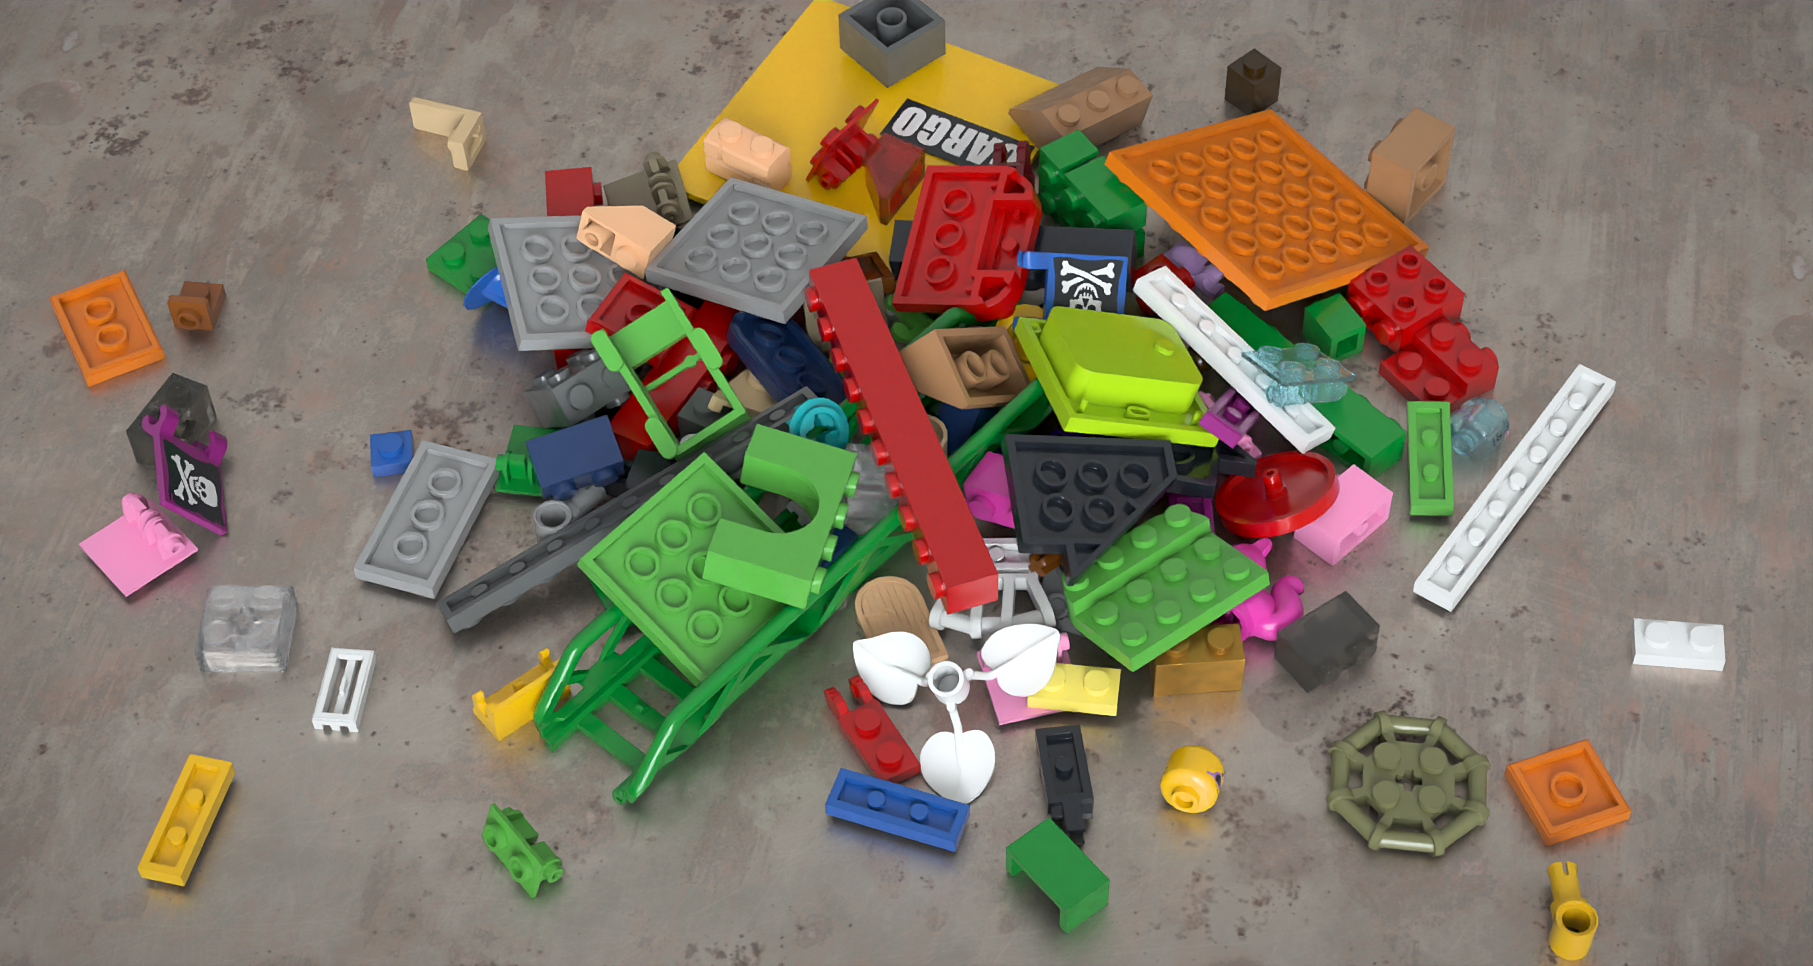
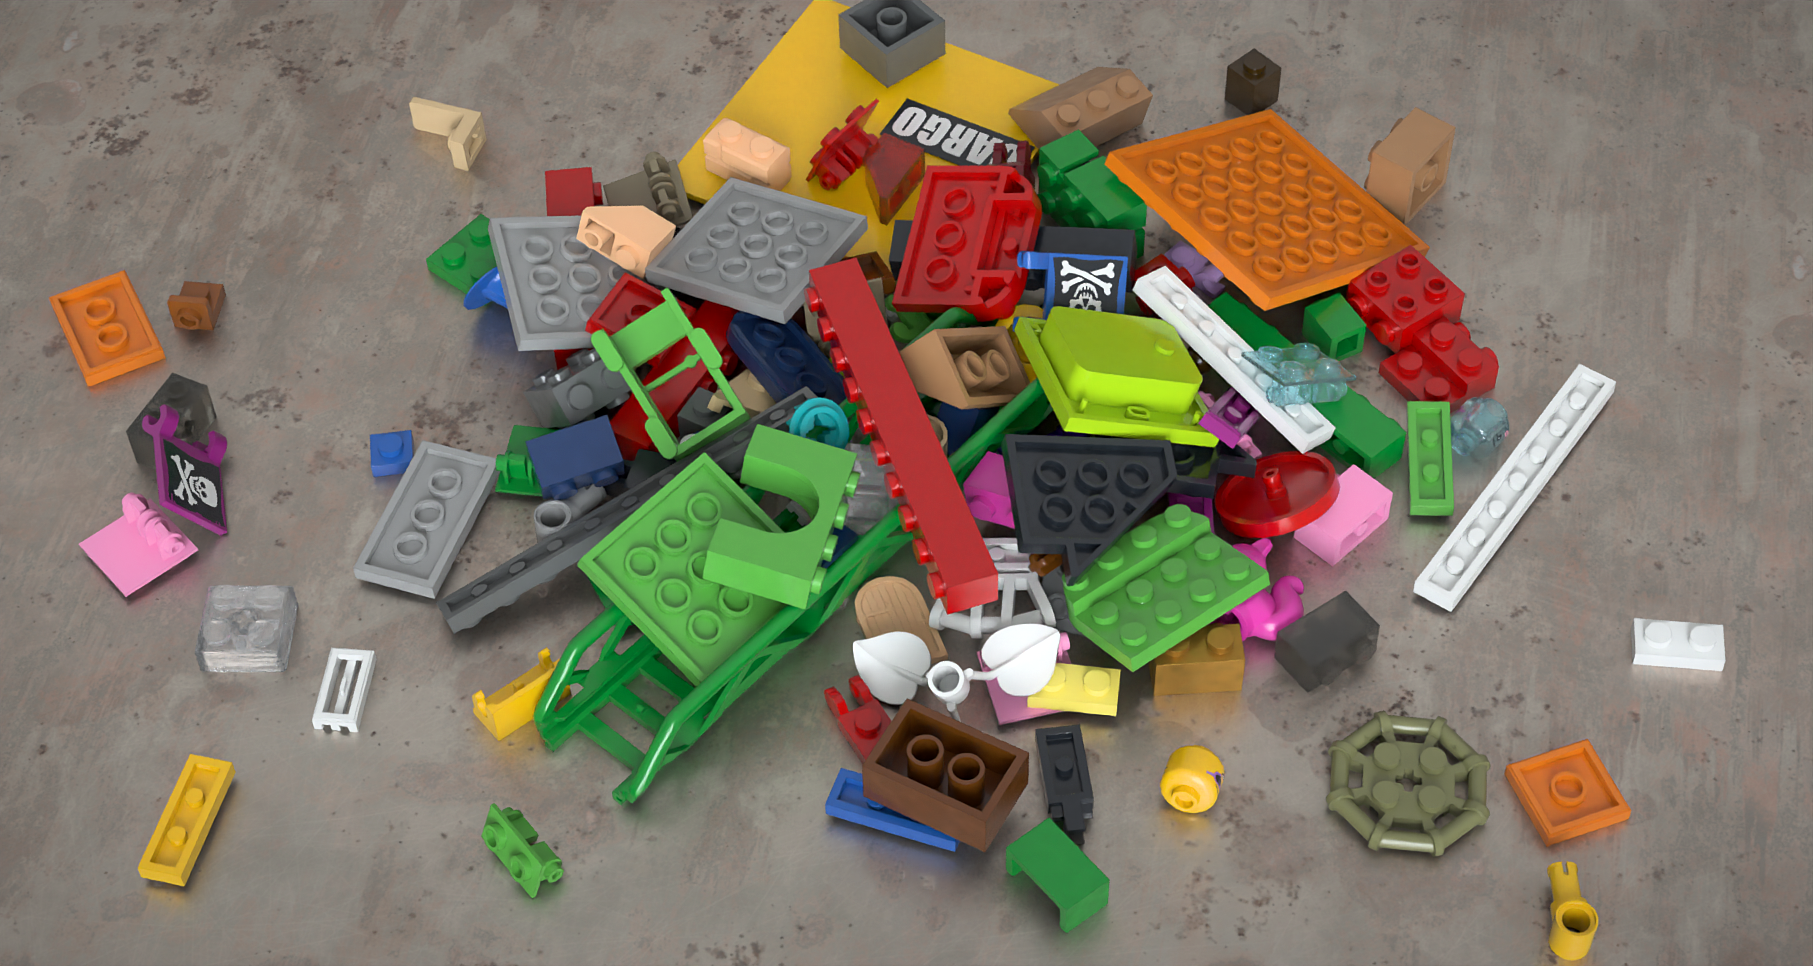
(945, 774): none -> reddish brown brick

